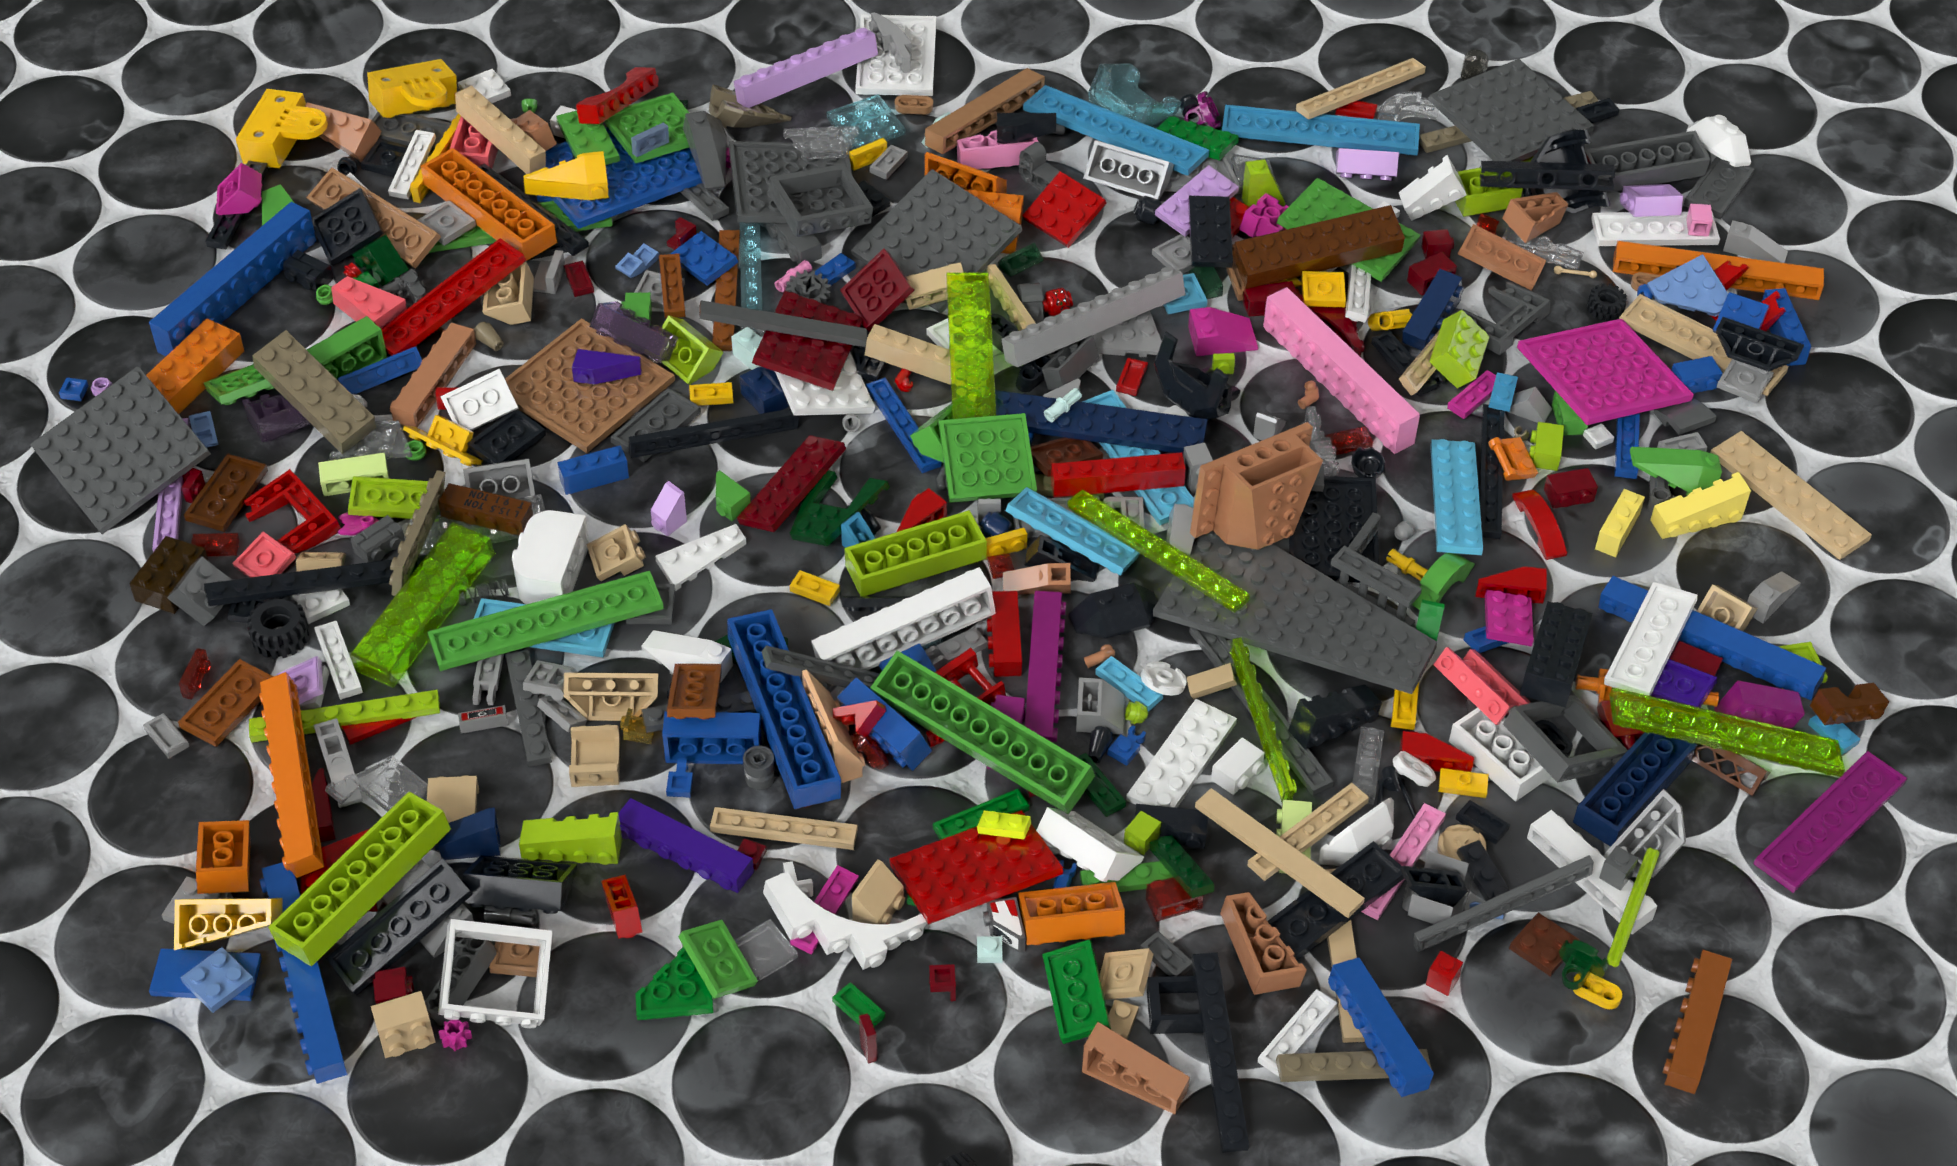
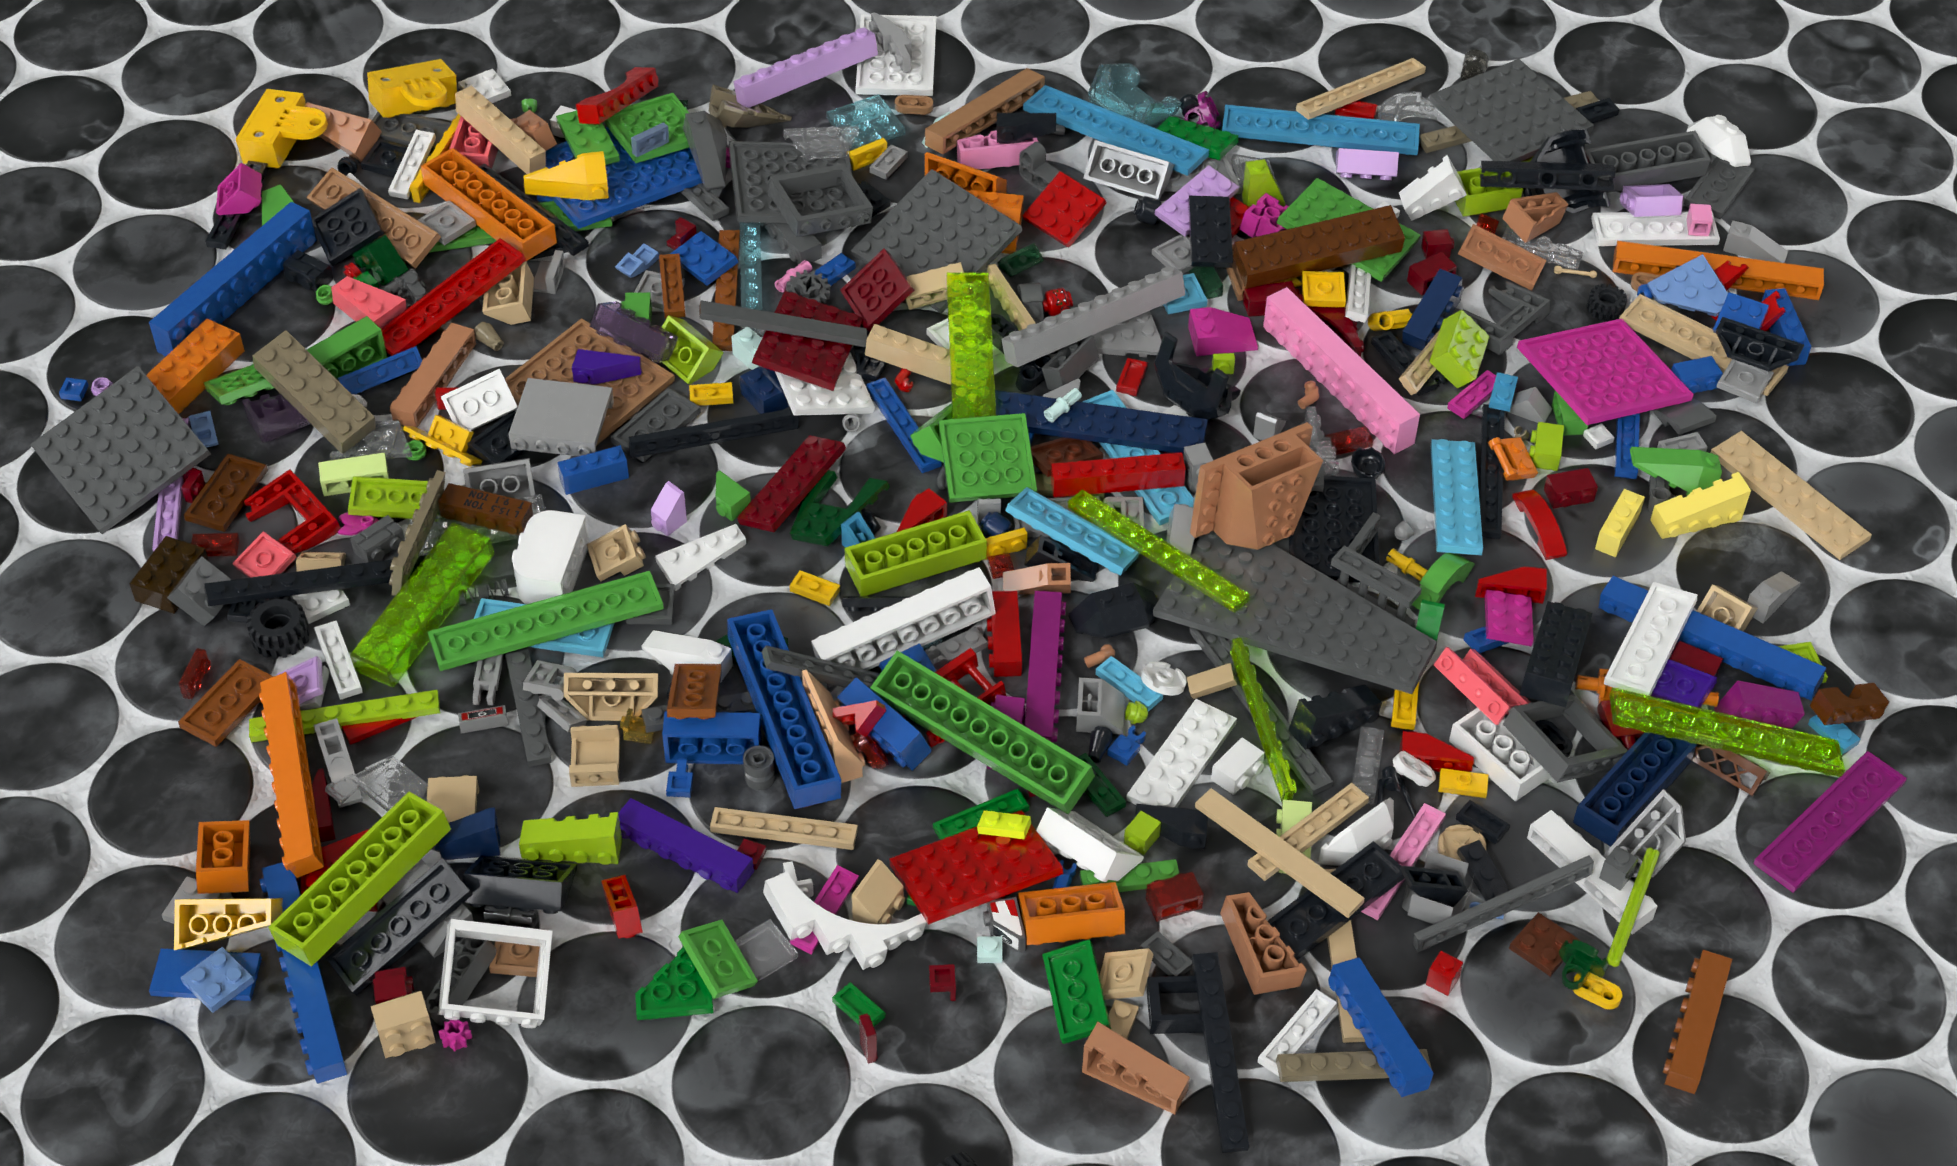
(166, 735): light grey tile -> none
(560, 417): none -> light grey panel
(578, 278): dark red tile -> none
(1181, 866): dark green plate -> none

